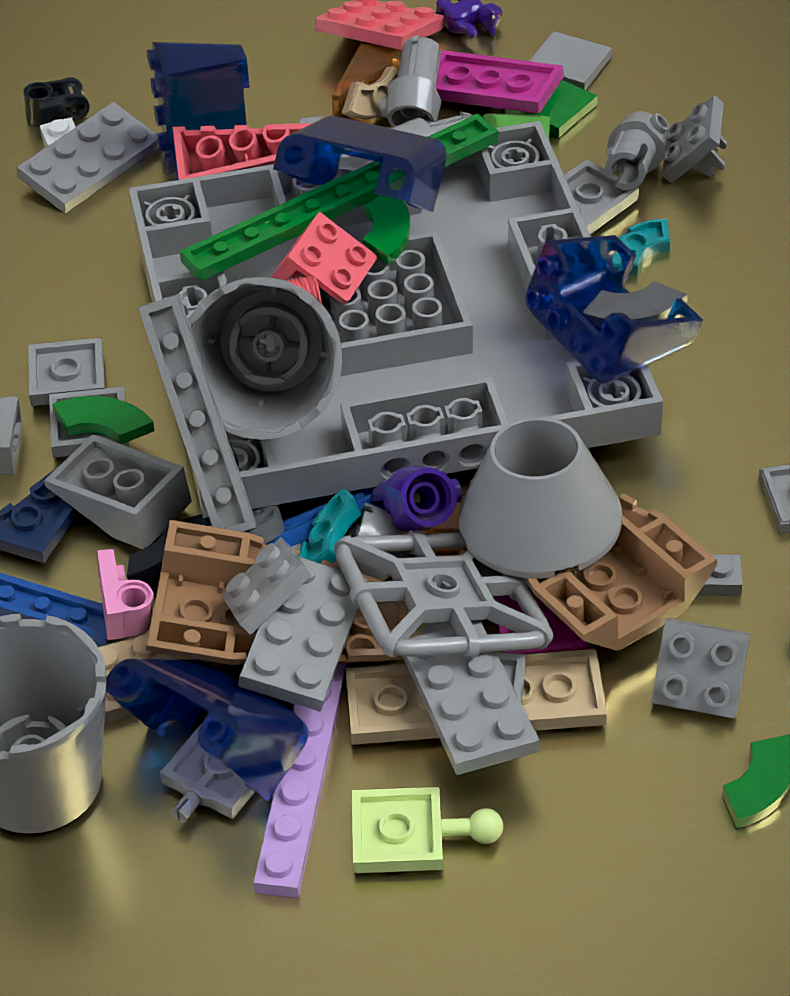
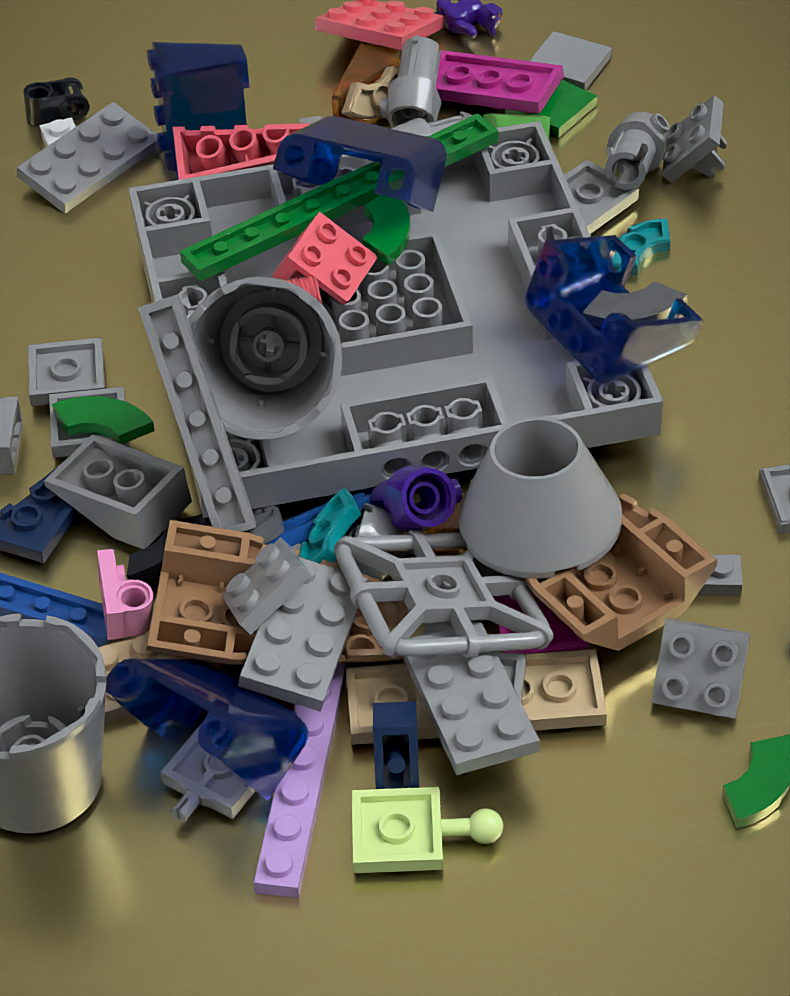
(395, 745): none -> dark blue slope

